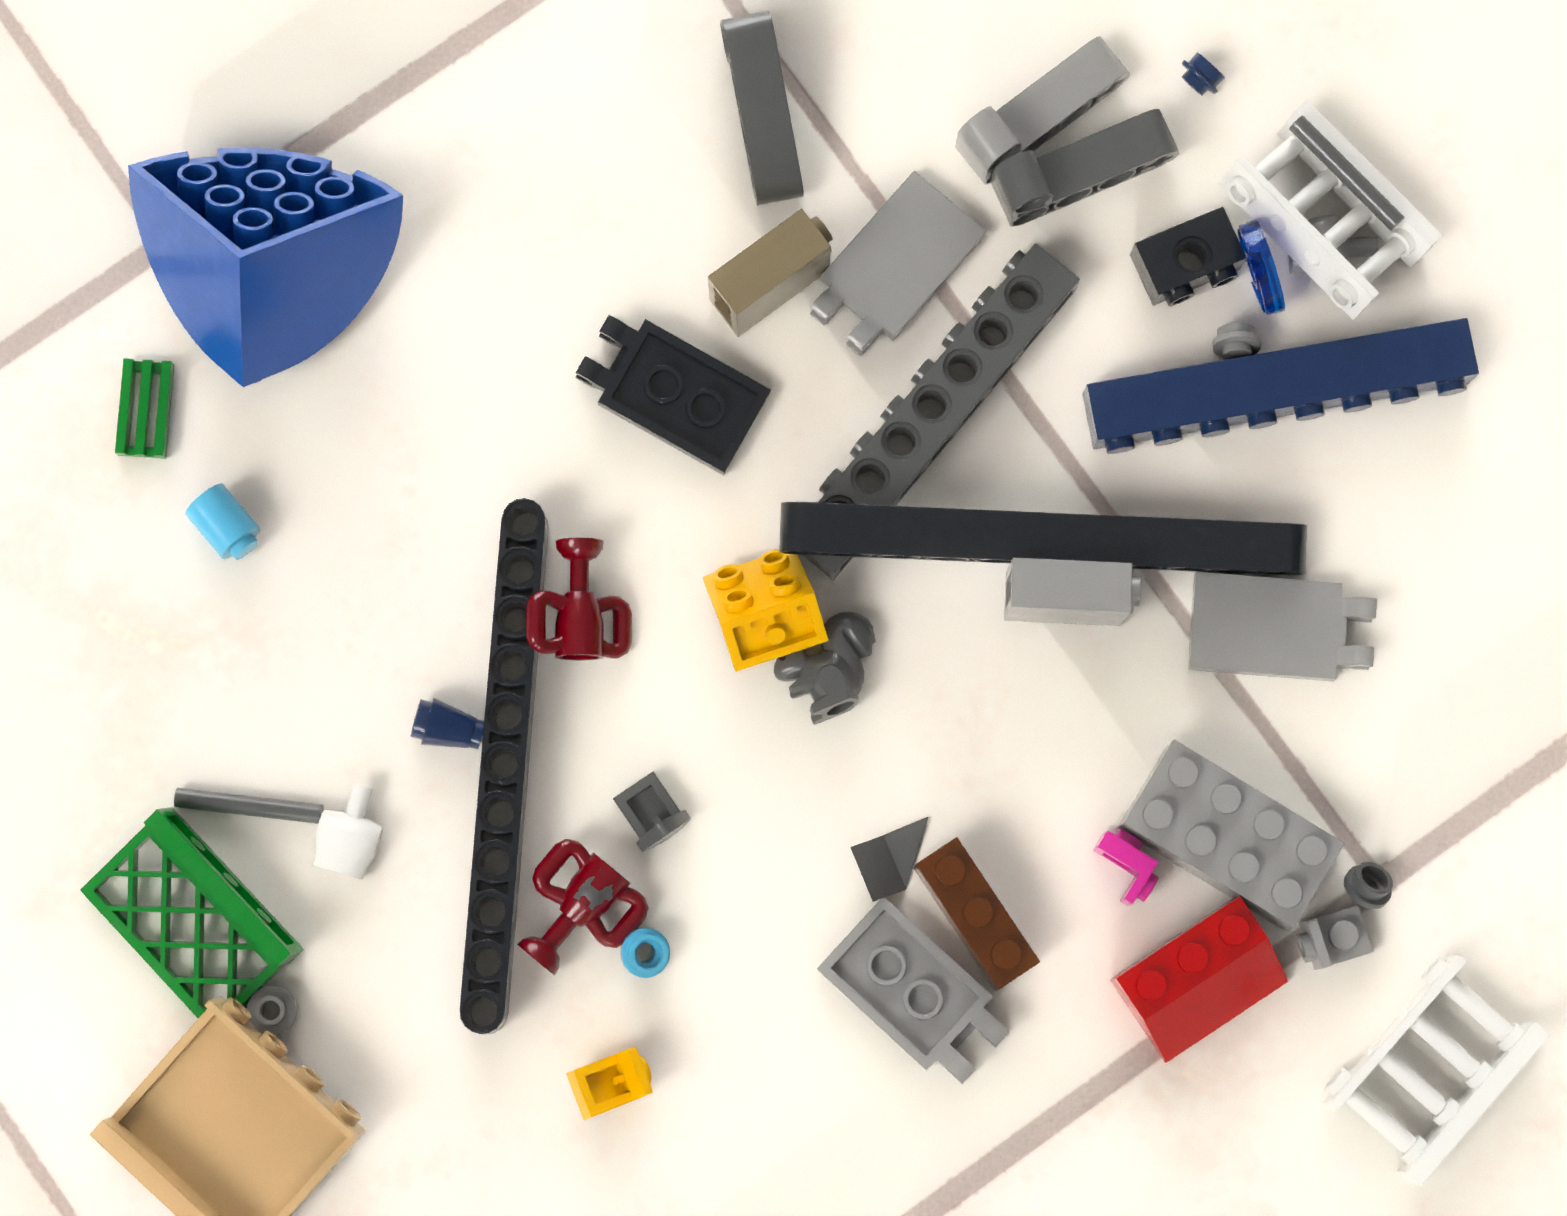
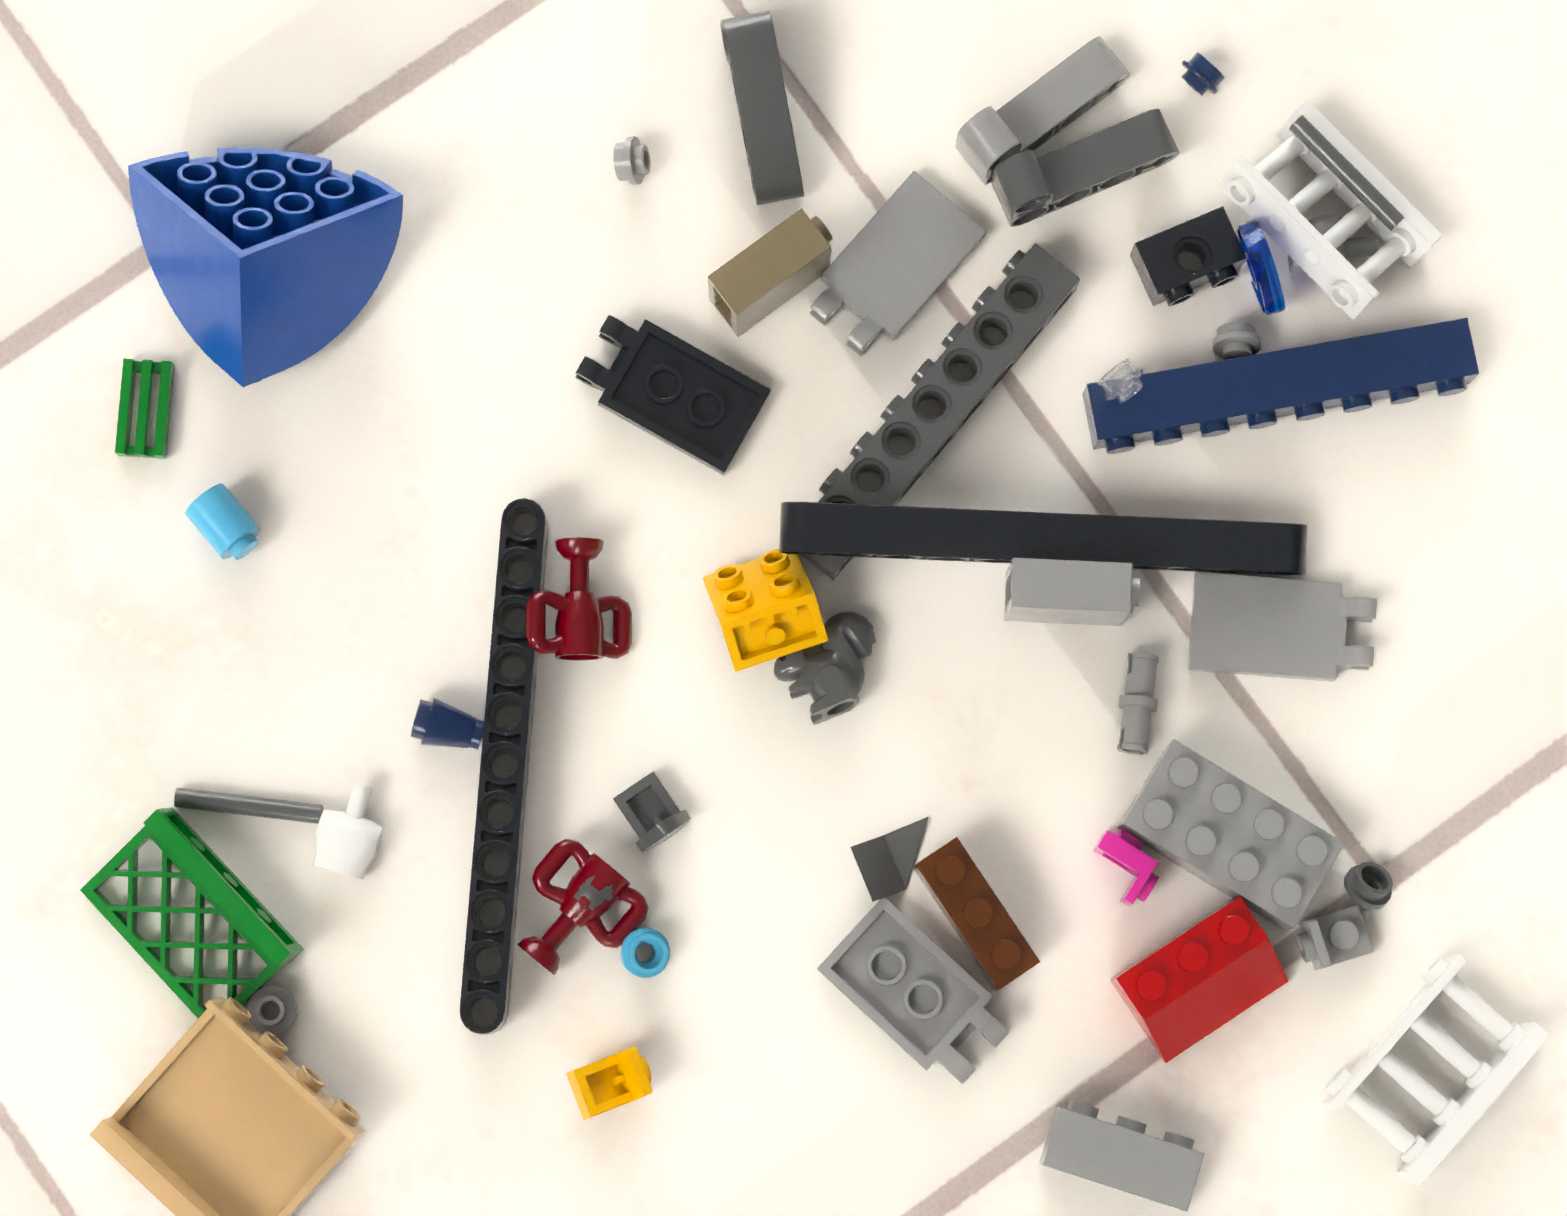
(631, 160): none -> light grey plate
(1121, 381): none -> clear plate
(1122, 1155): none -> light grey brick
(1138, 703): none -> light grey pin

